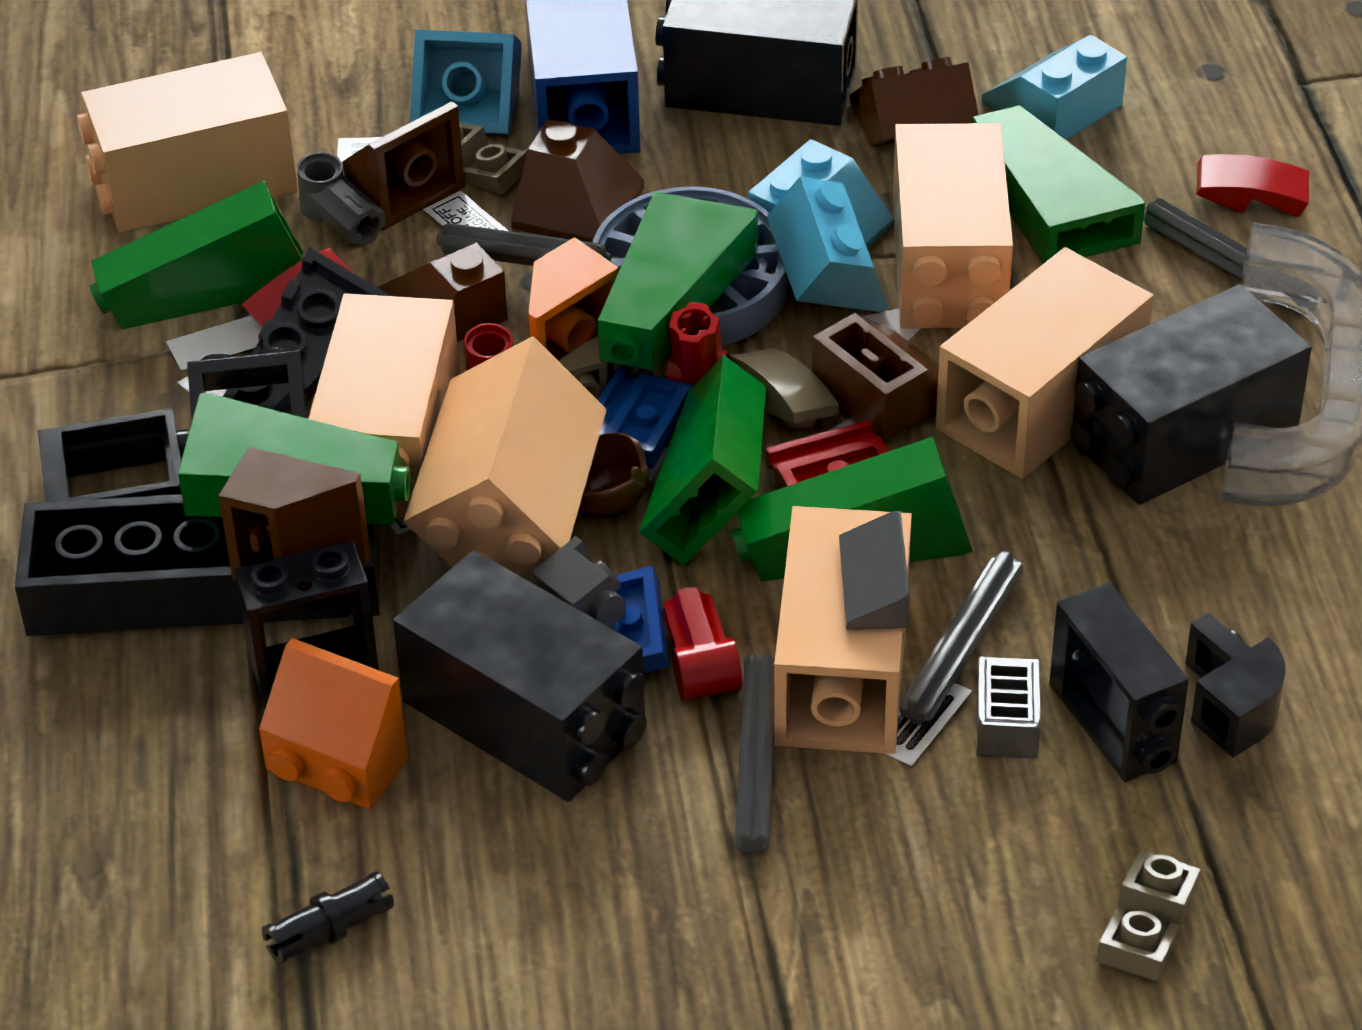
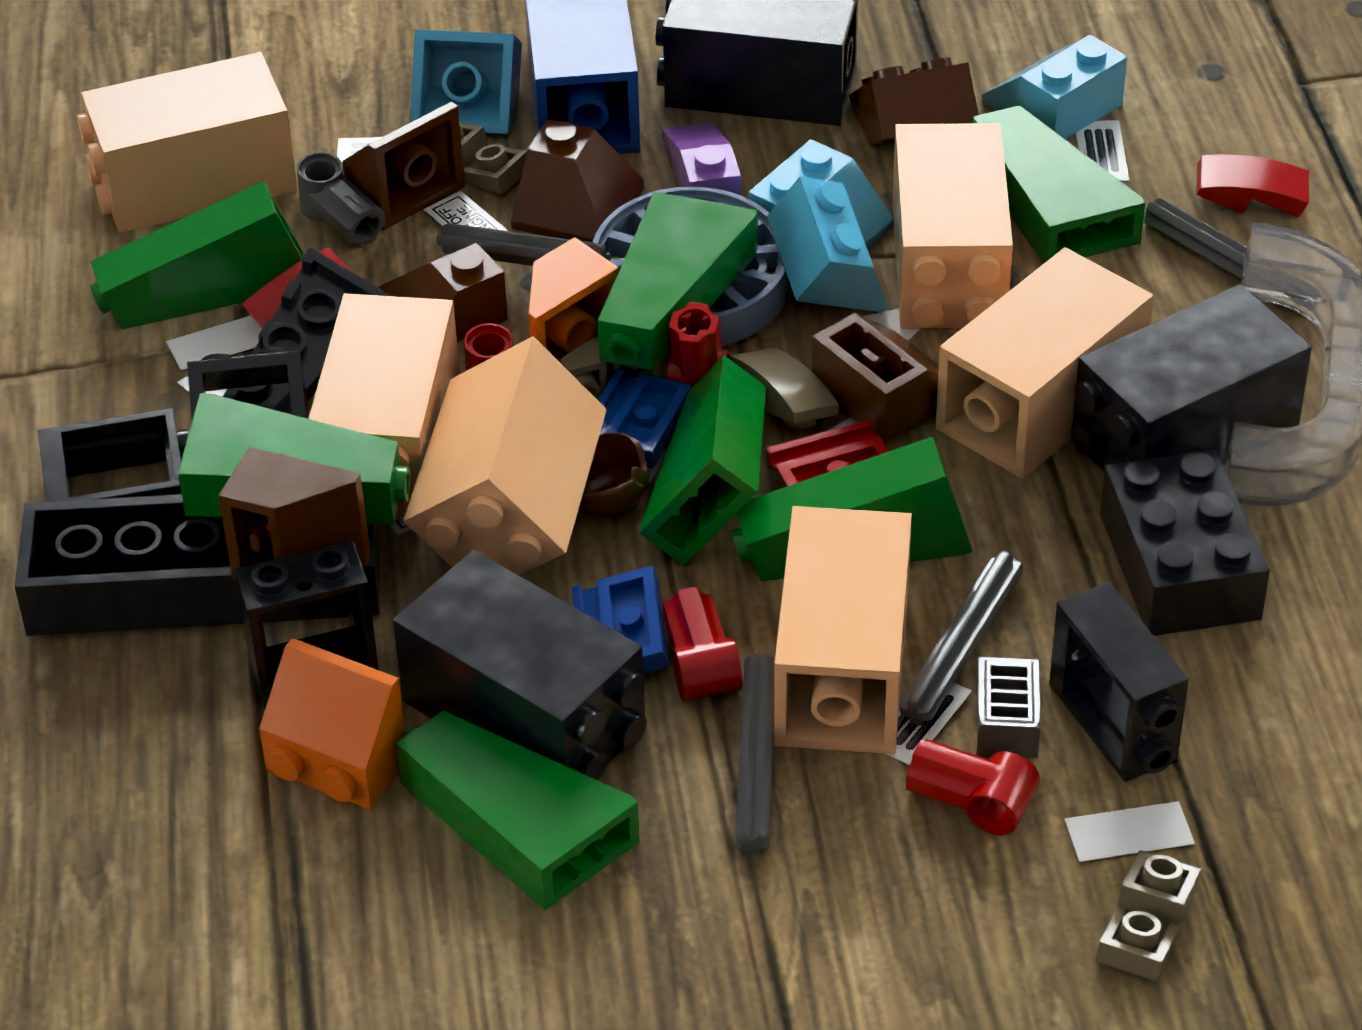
(327, 917): black pin -> none
(517, 808): none -> green slope
(581, 583): dark grey brick -> none
(702, 157): none -> medium lavender slope
(875, 574): dark grey slope -> none
(989, 790): none -> red piece
(1104, 145): none -> sticker
(1129, 831): none -> white sticker
(1183, 542): none -> black brick
(1238, 685): black brick -> none

